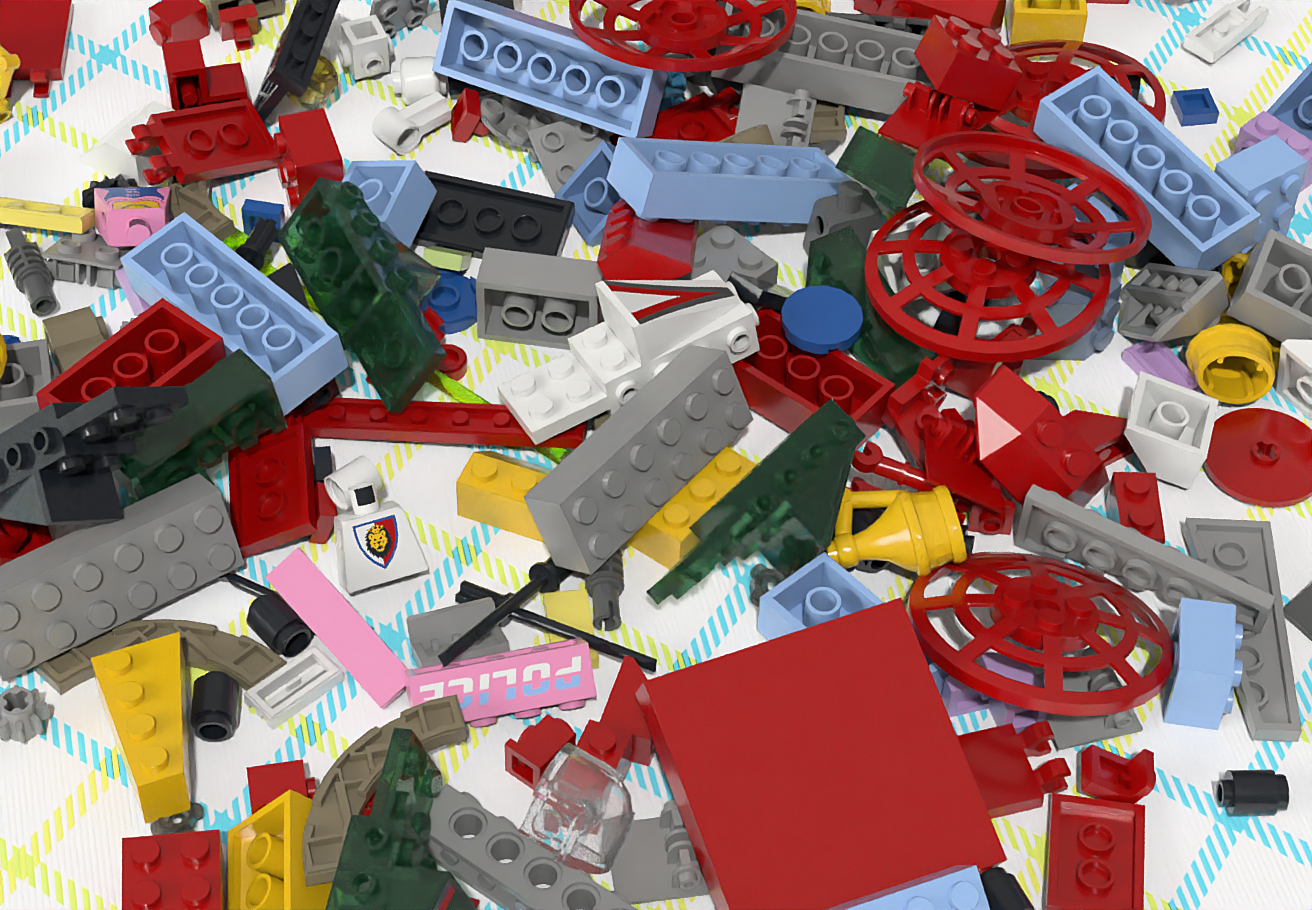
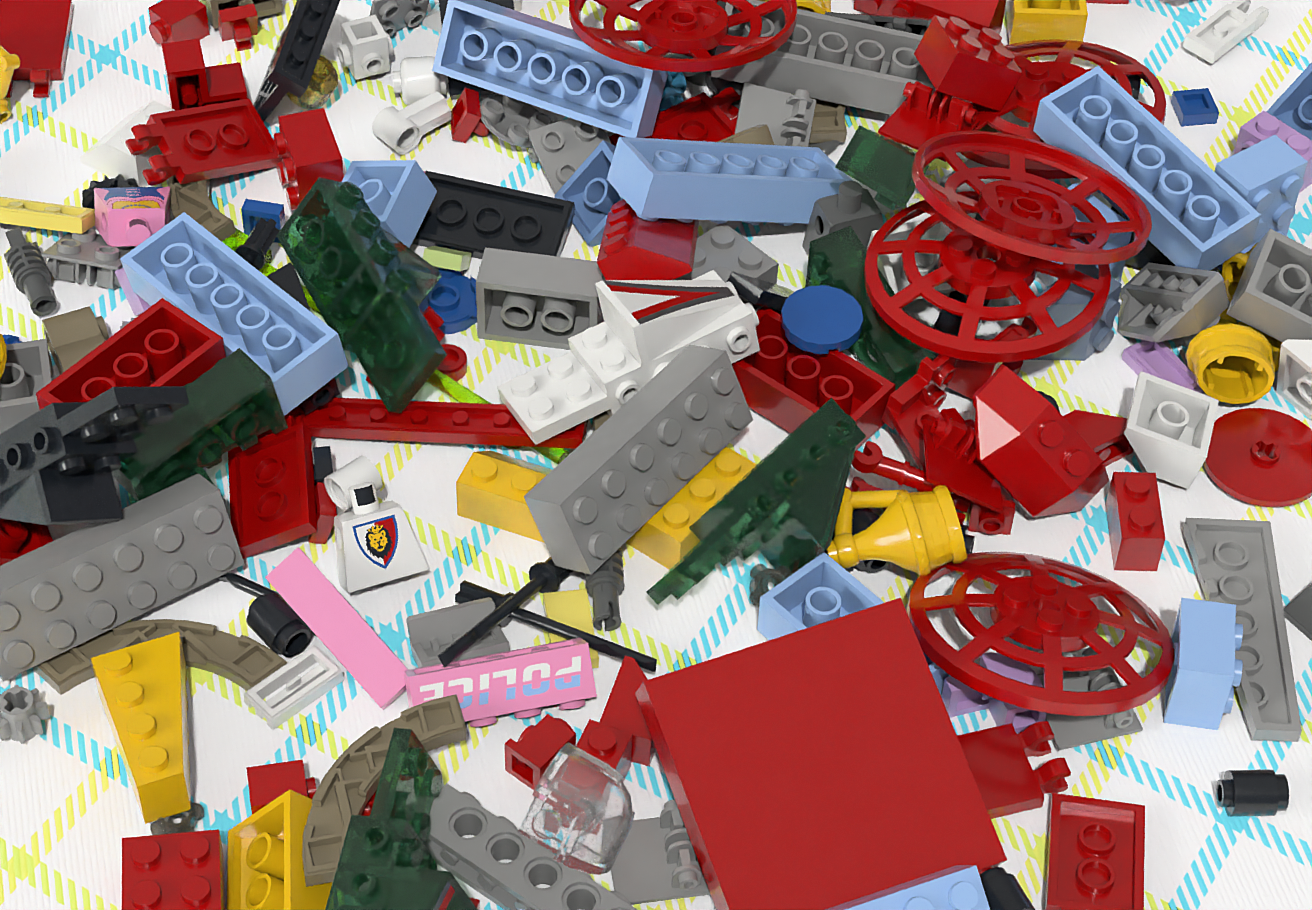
(214, 706): black brick -> none
(1066, 530): light grey wing -> none
(1116, 777): red bracket -> none

